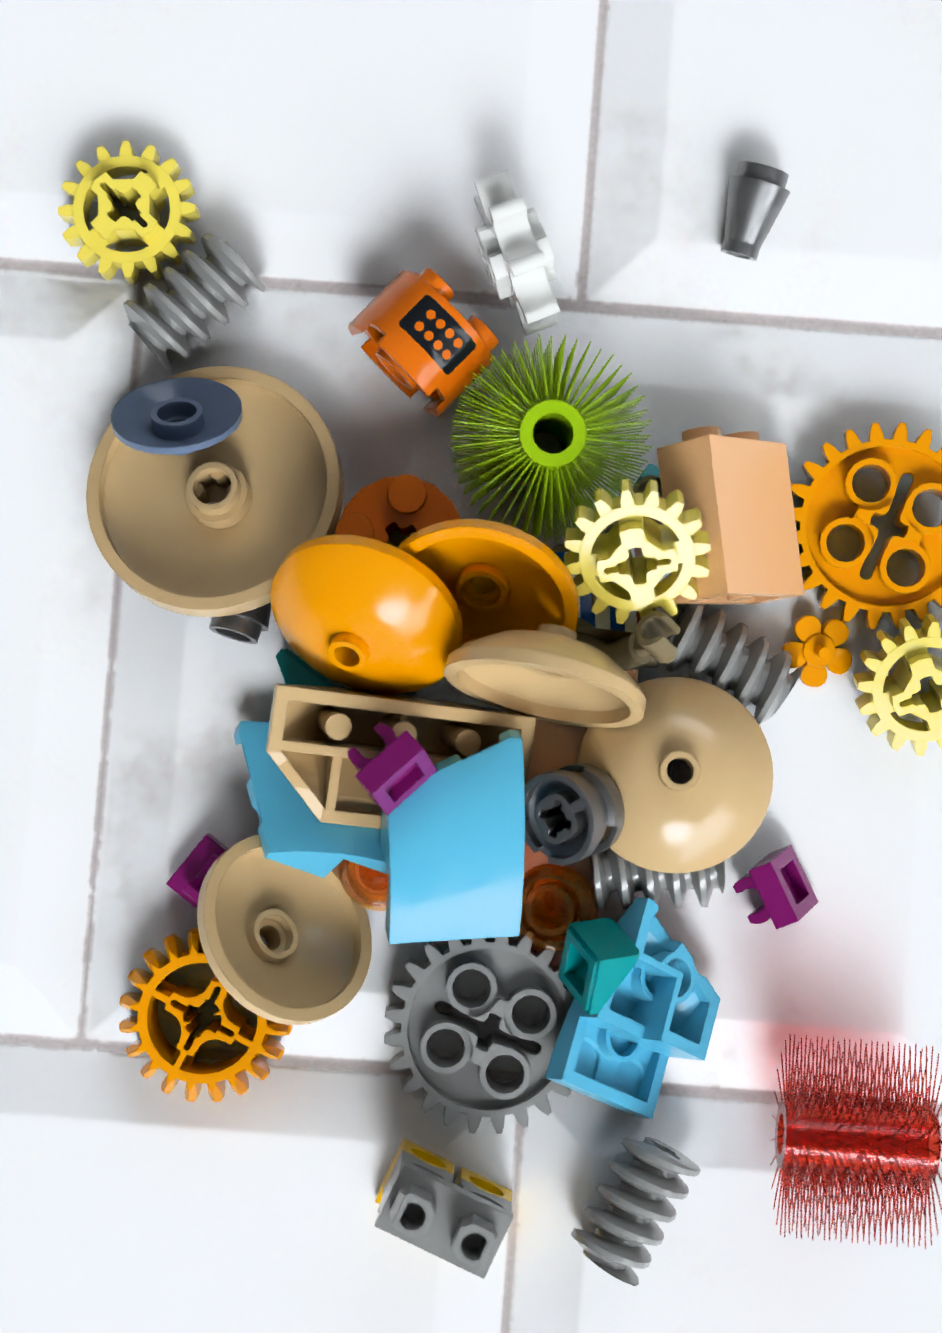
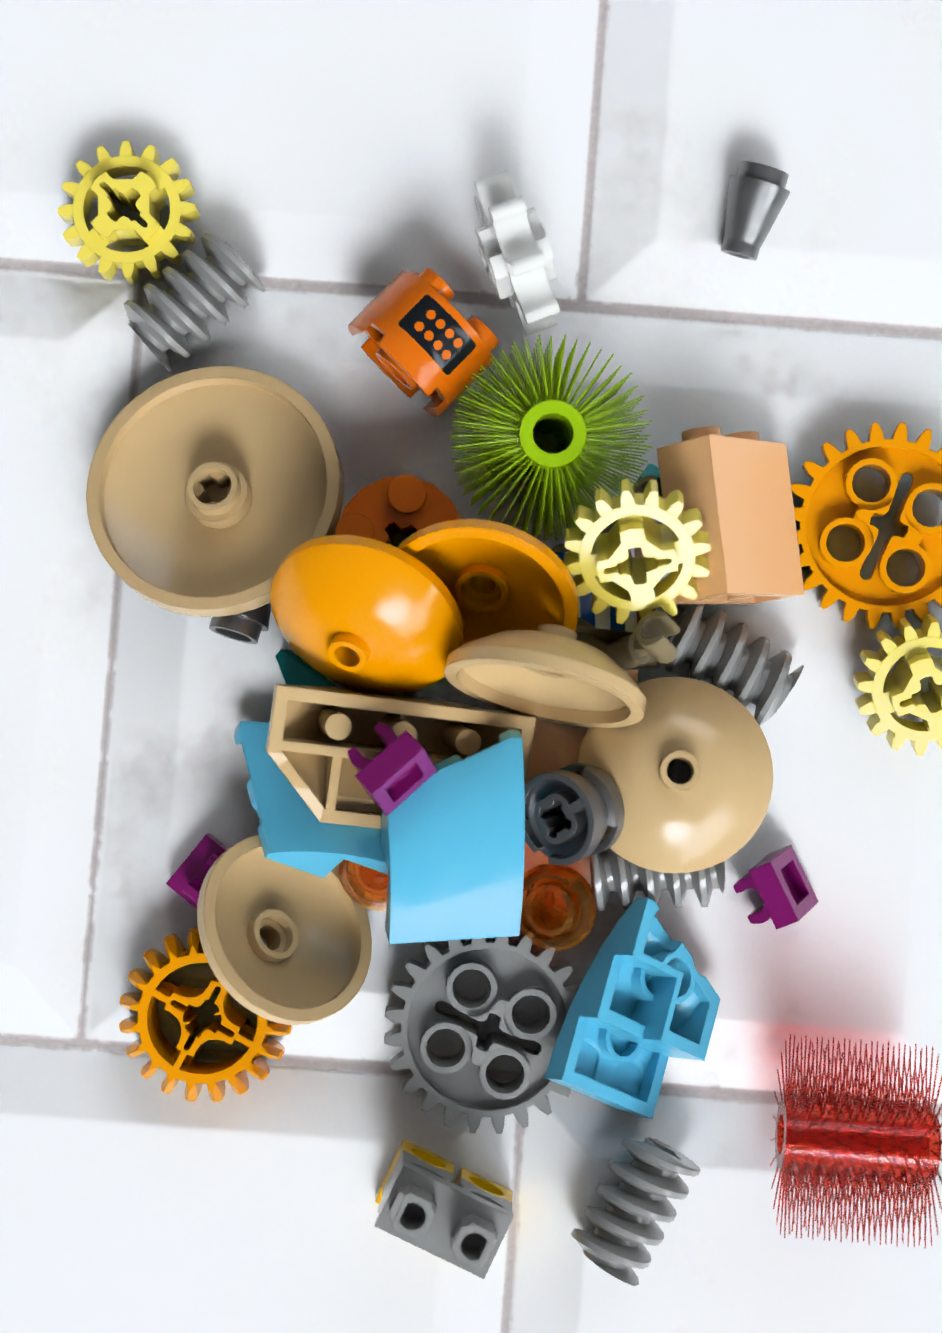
(176, 415): sand blue dish -> none
(596, 961): teal slope -> none
(819, 649): light orange plant -> none

